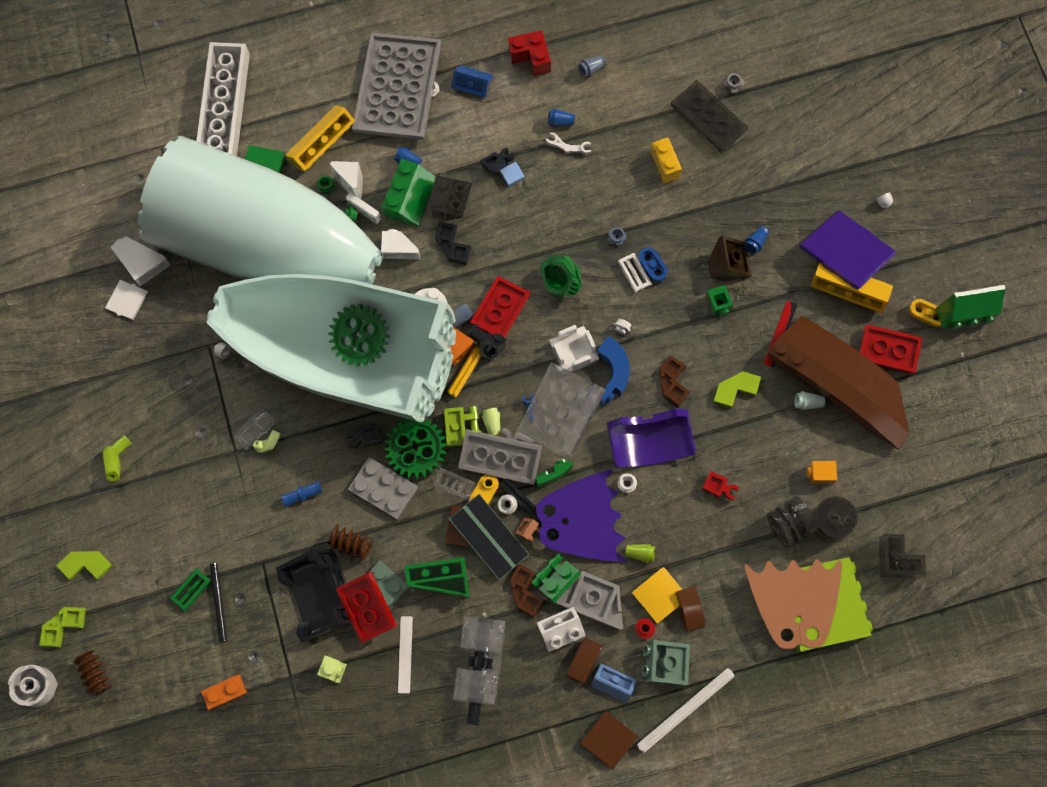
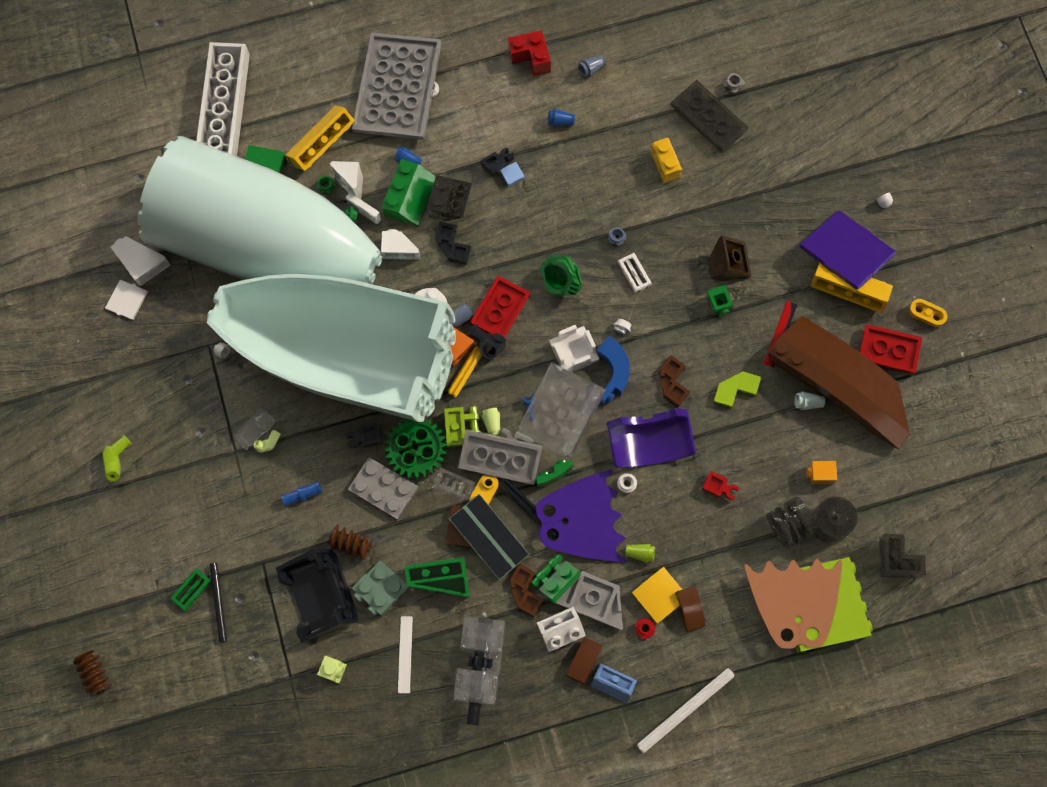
(21, 689): white brick -> none
(66, 618): lime tile -> none
(77, 561): lime tile -> none
(224, 692): orange plate -> none
(366, 607): red plate -> none
(375, 340): green gear -> none
(471, 81): blue panel -> none
(502, 504): white plate -> none
(526, 529): nougat tile -> none
(557, 143): white piece -> none
(609, 740): reddish brown tile -> none
(654, 265): blue plate -> none
(666, 662): sand green plate -> none
(756, 241): blue cone -> none
(971, 307): green slope -> none

